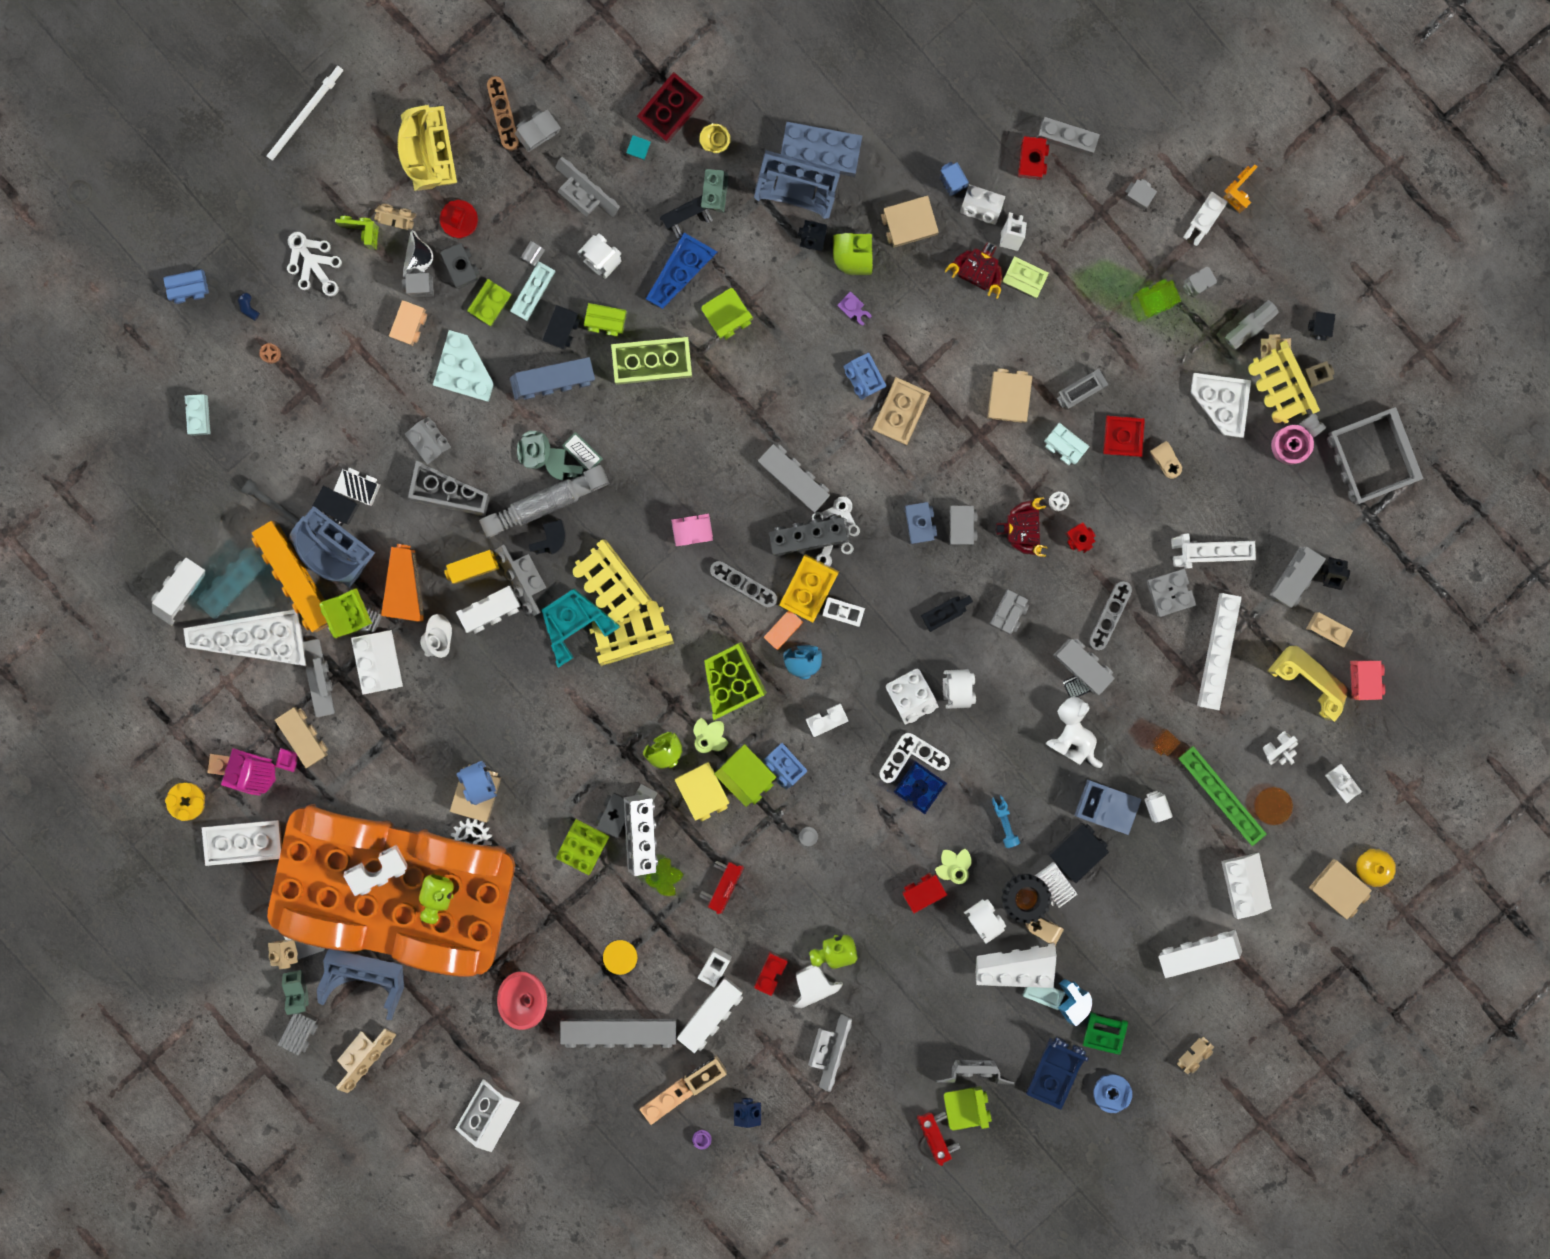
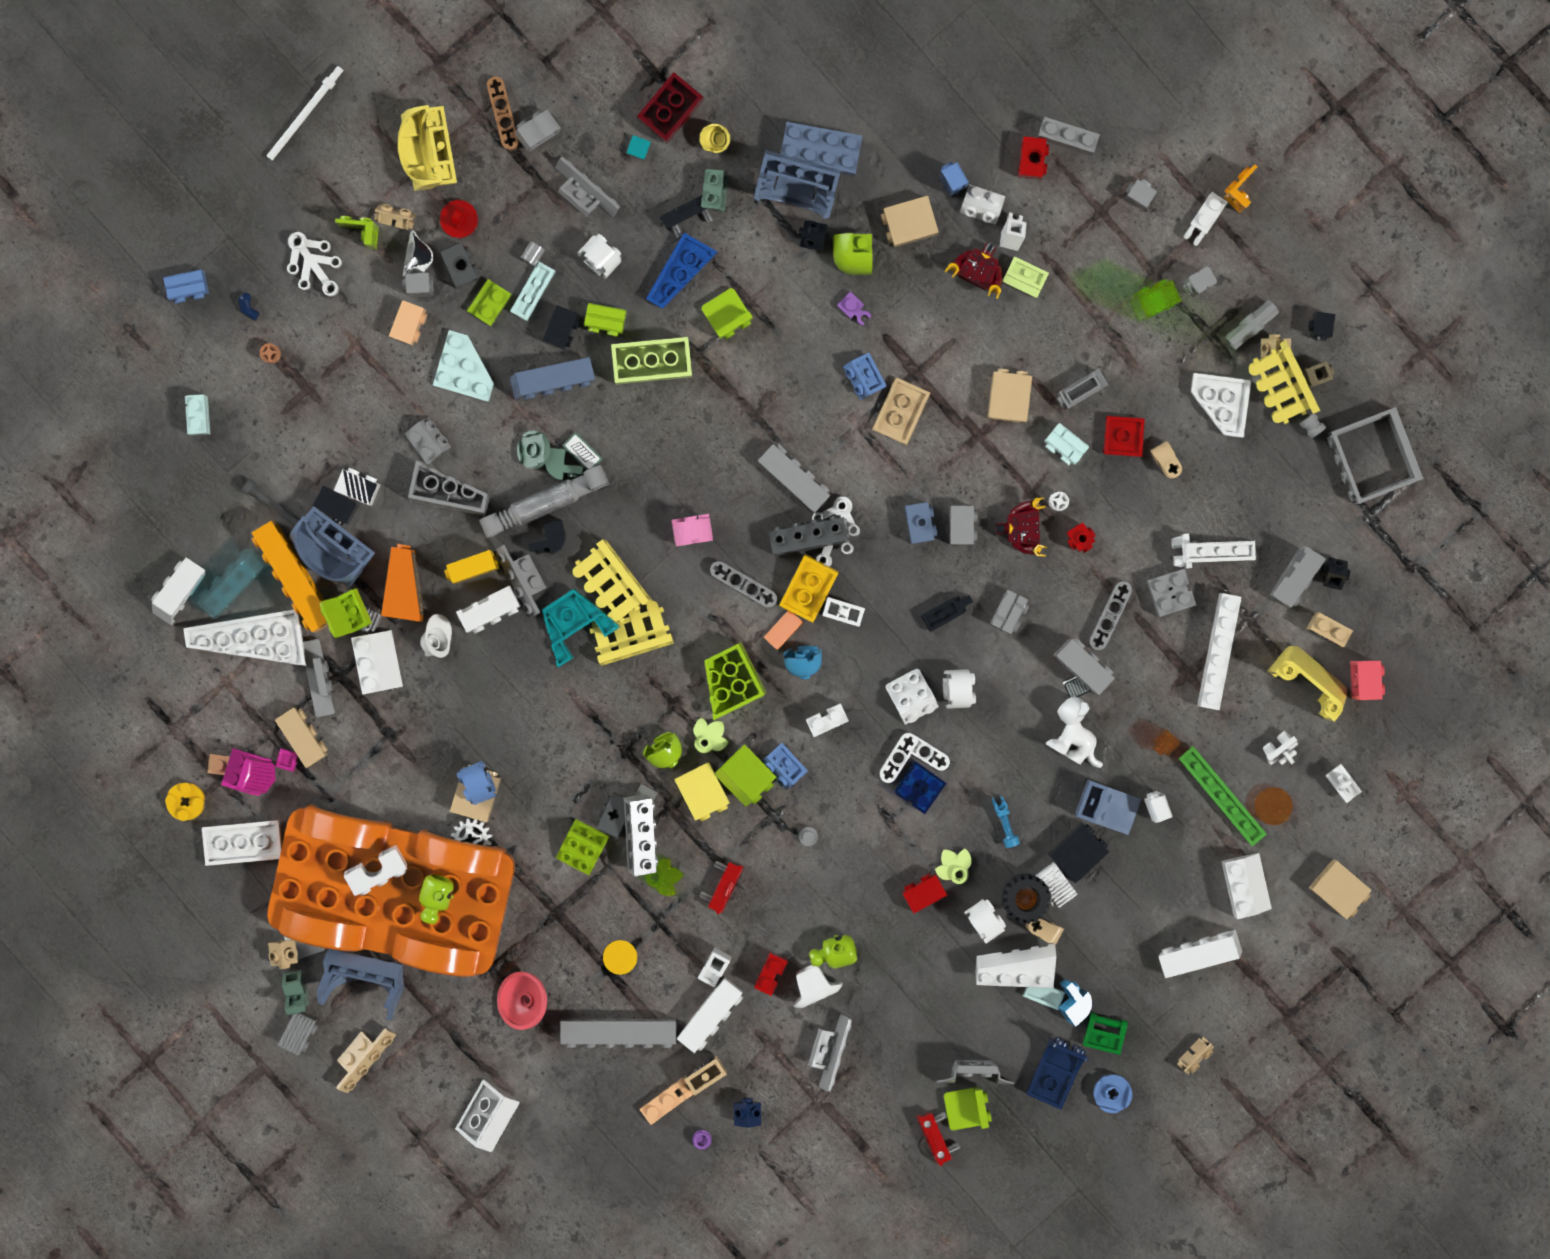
(1297, 435): bright pink brick -> none
(1375, 867): yellow cylinder -> none

